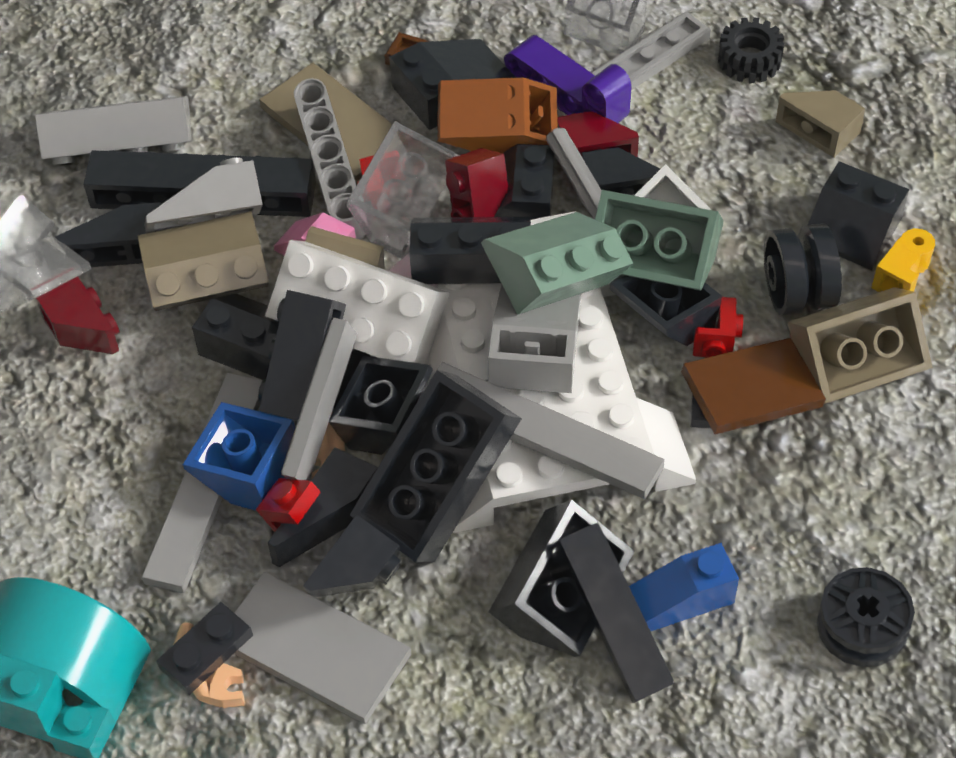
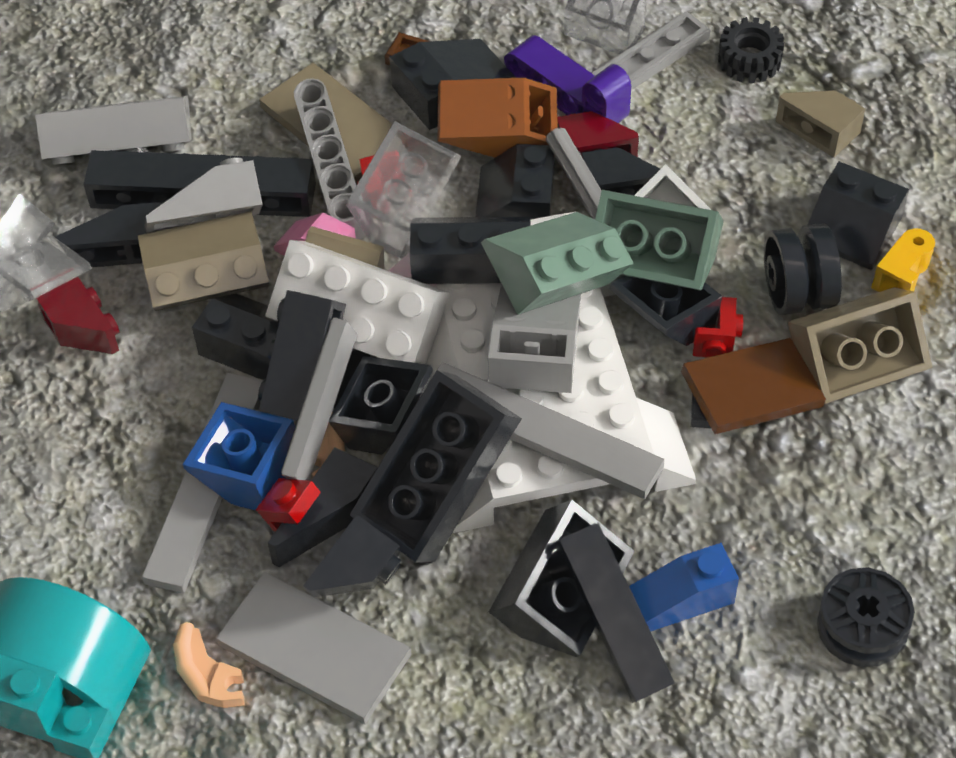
(204, 648): black plate -> none
(476, 183): dark red slope -> none

